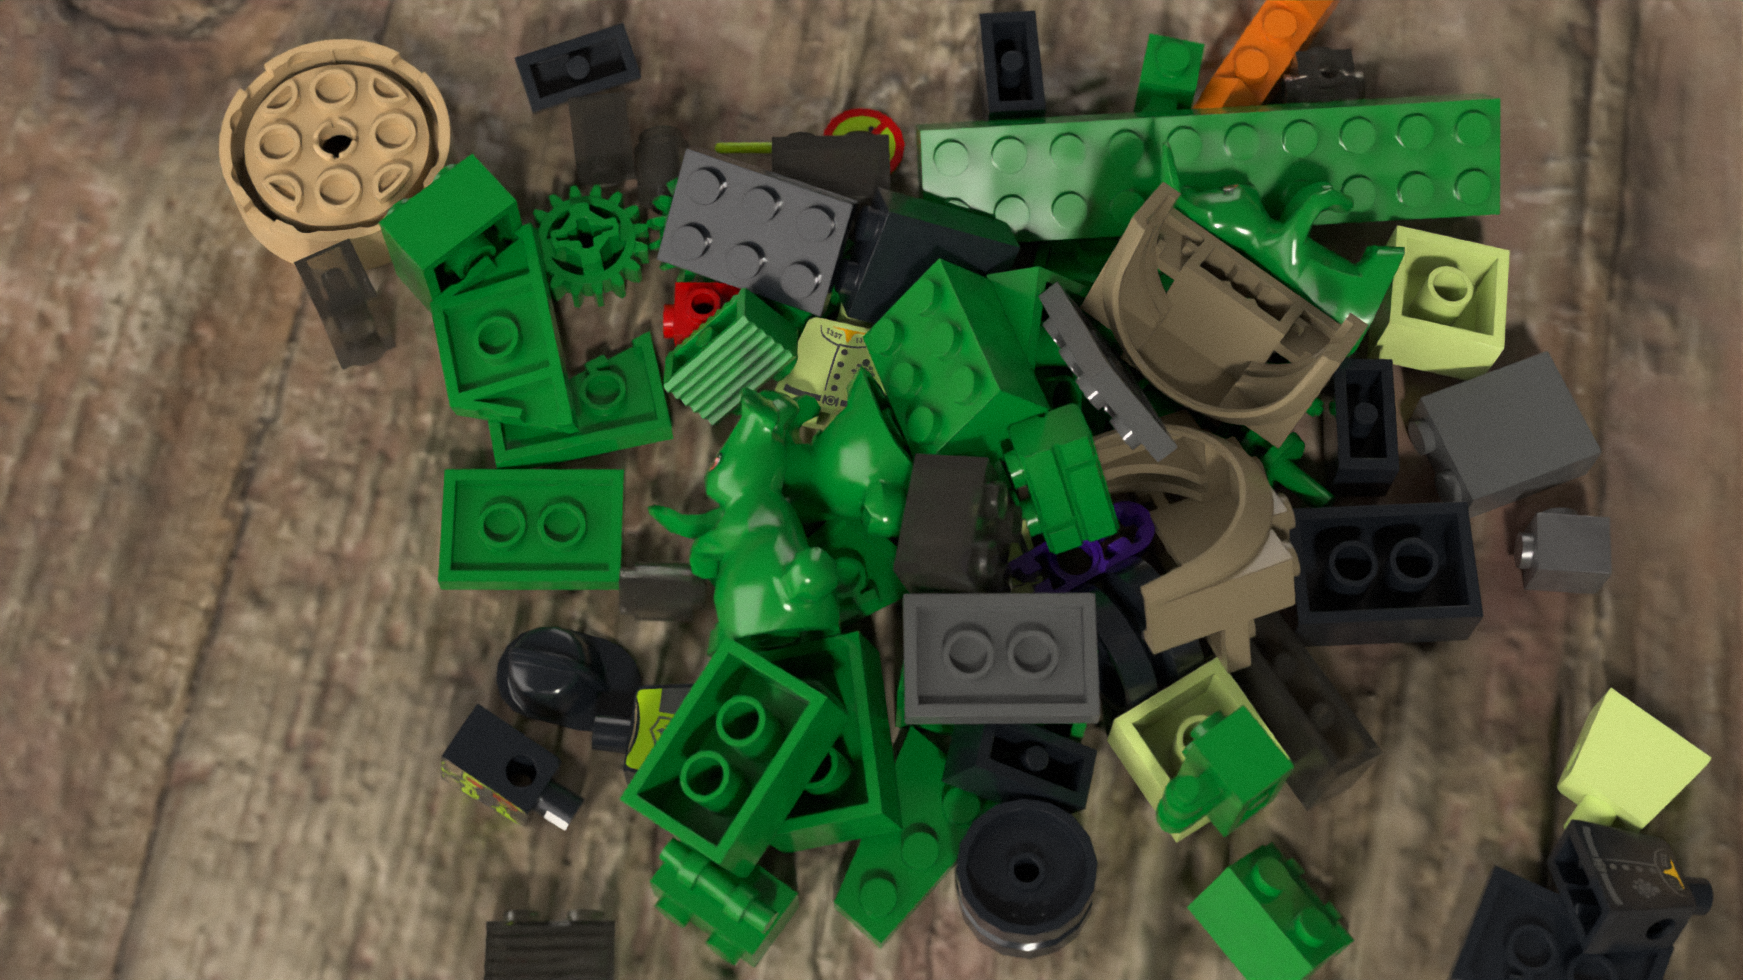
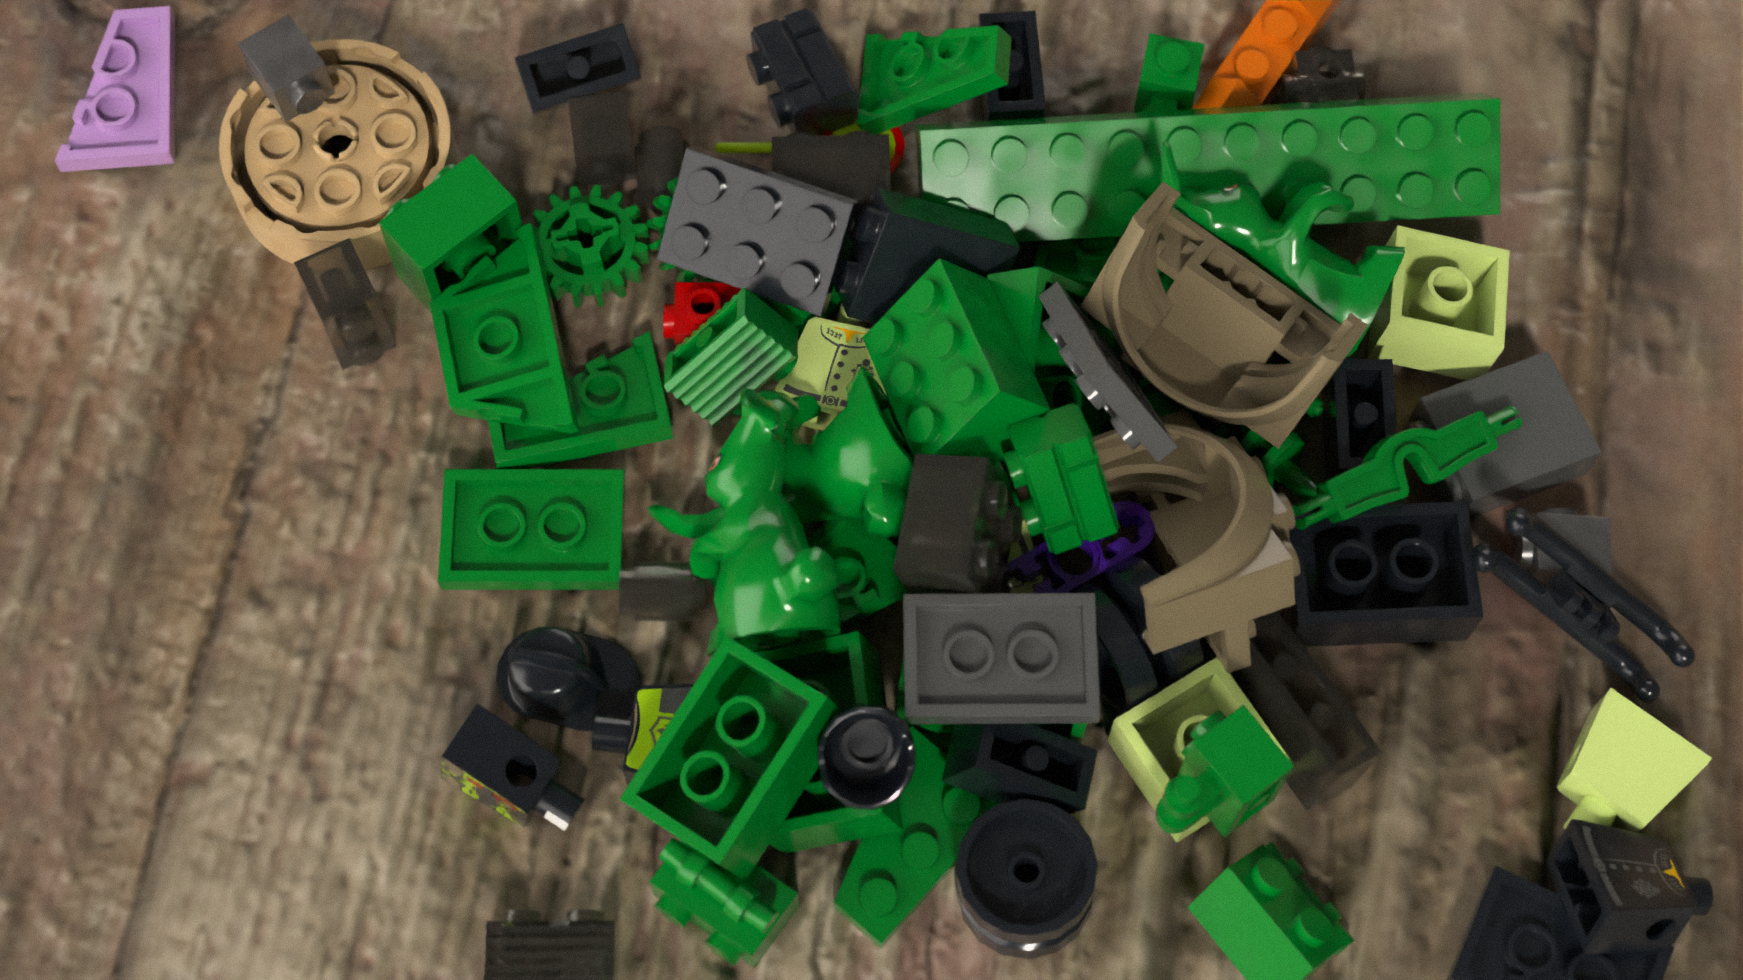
(130, 99): none -> lavender wing
(287, 68): none -> flat silver brick
(802, 74): none -> black brick
(866, 756): none -> black hair
(927, 74): none -> green wing
(1382, 474): none -> green piece
(1581, 601): none -> black piece

